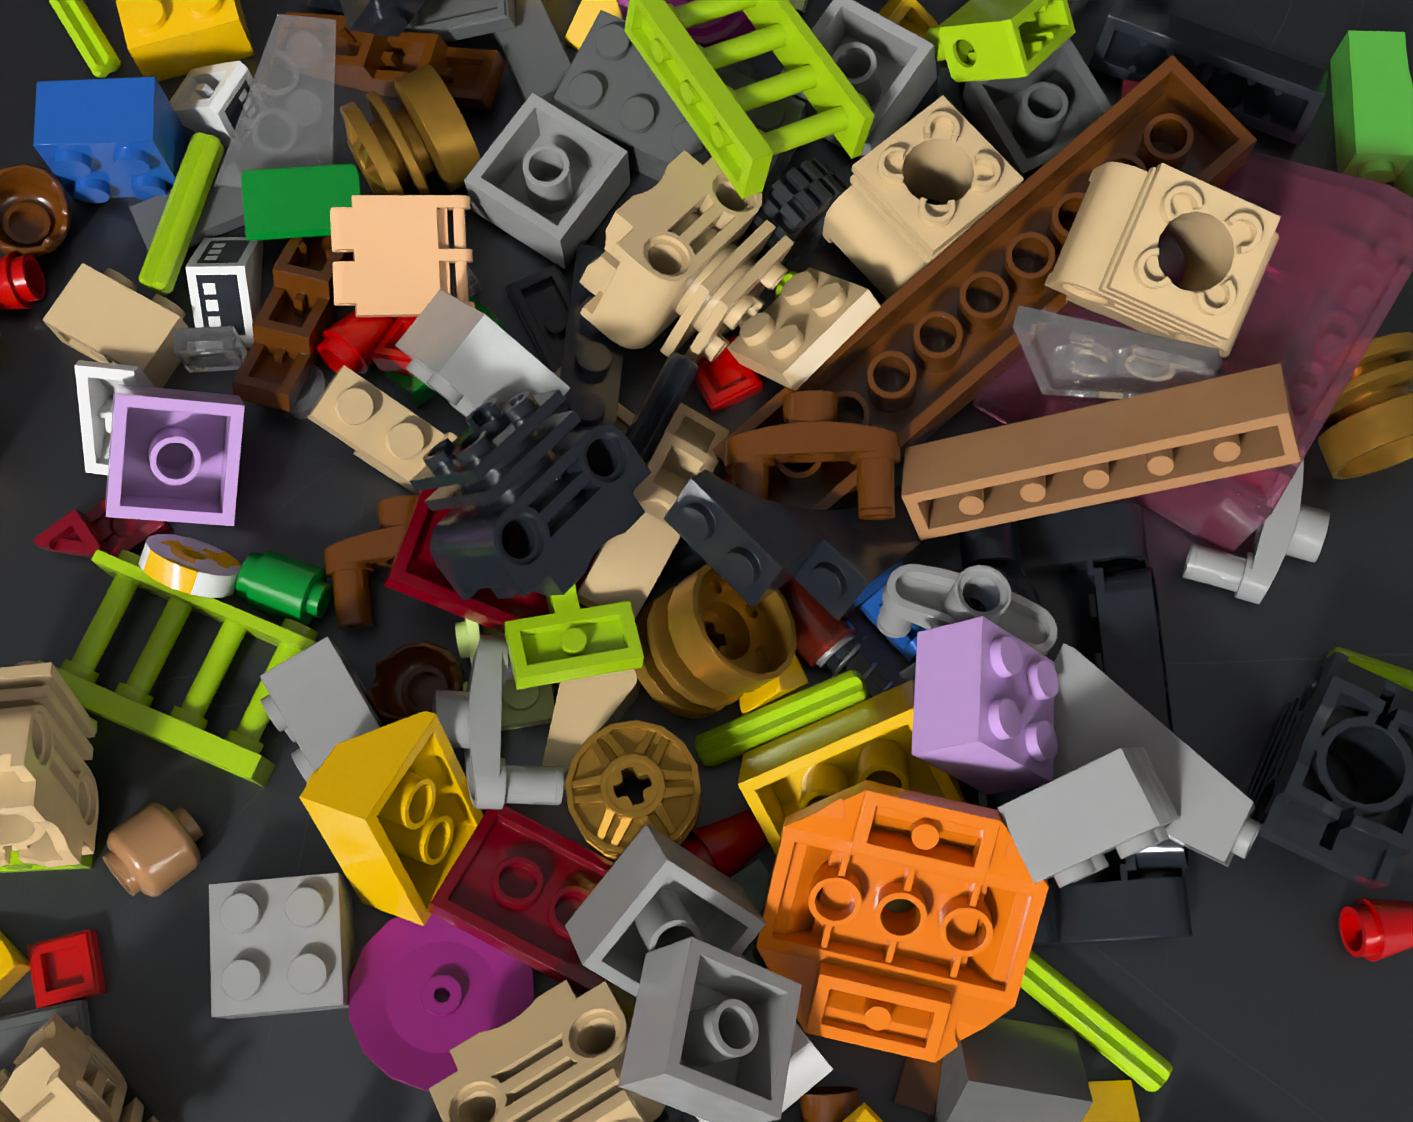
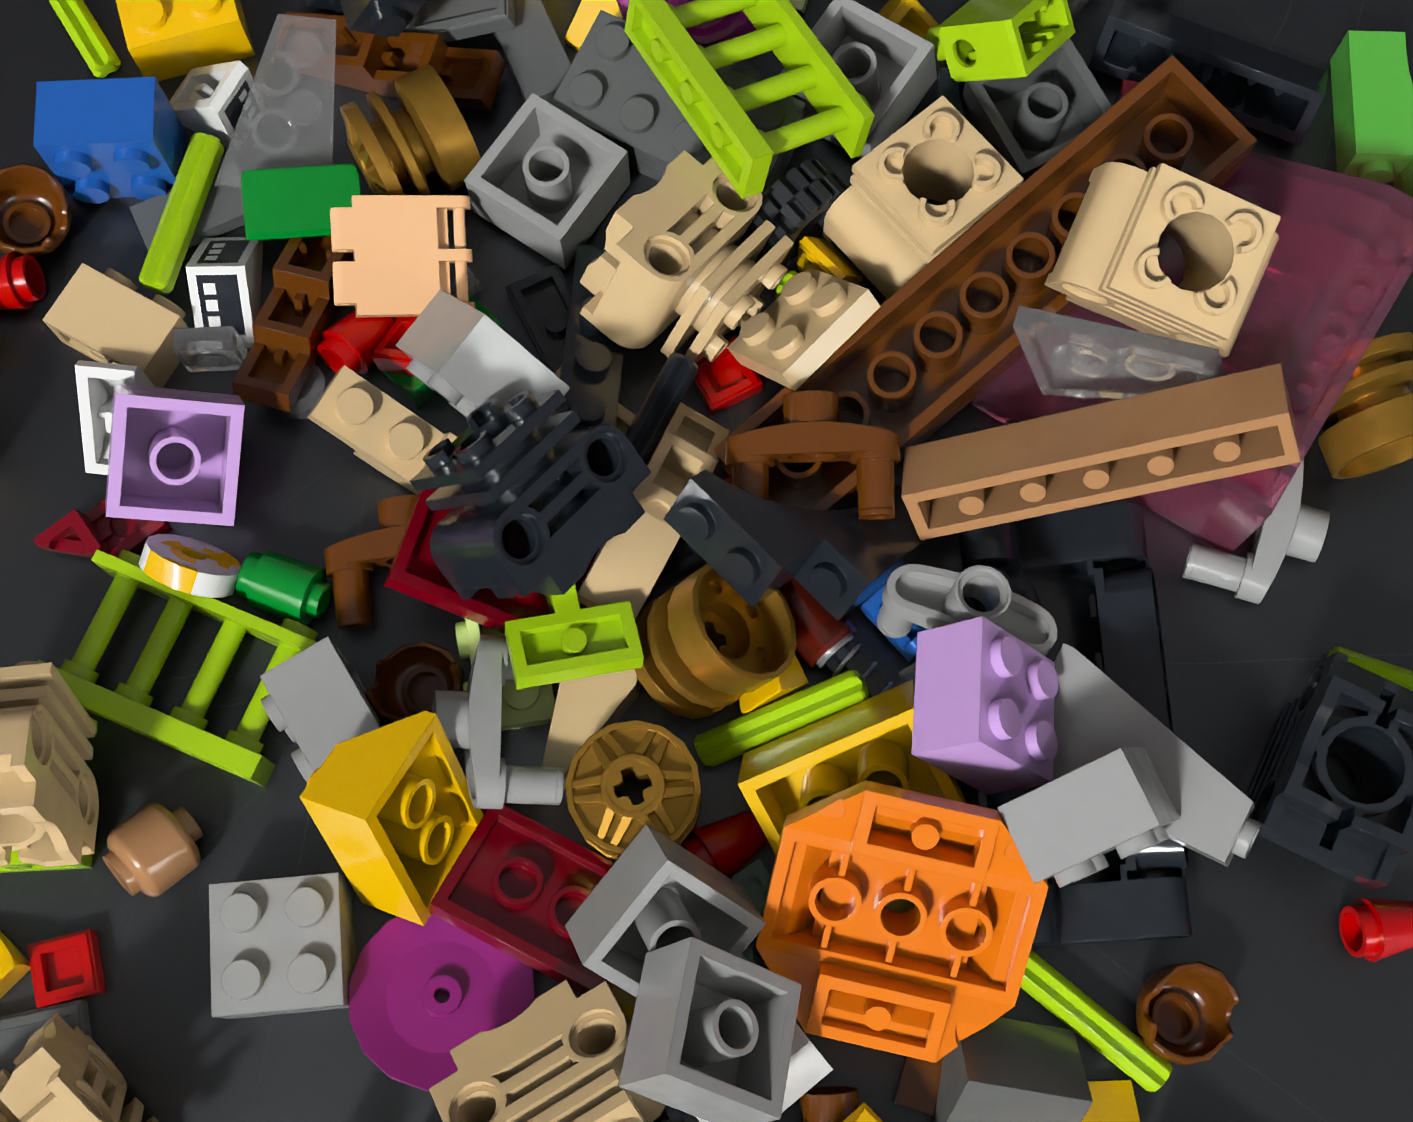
(824, 257): none -> yellow slope
(1186, 1012): none -> reddish brown hair

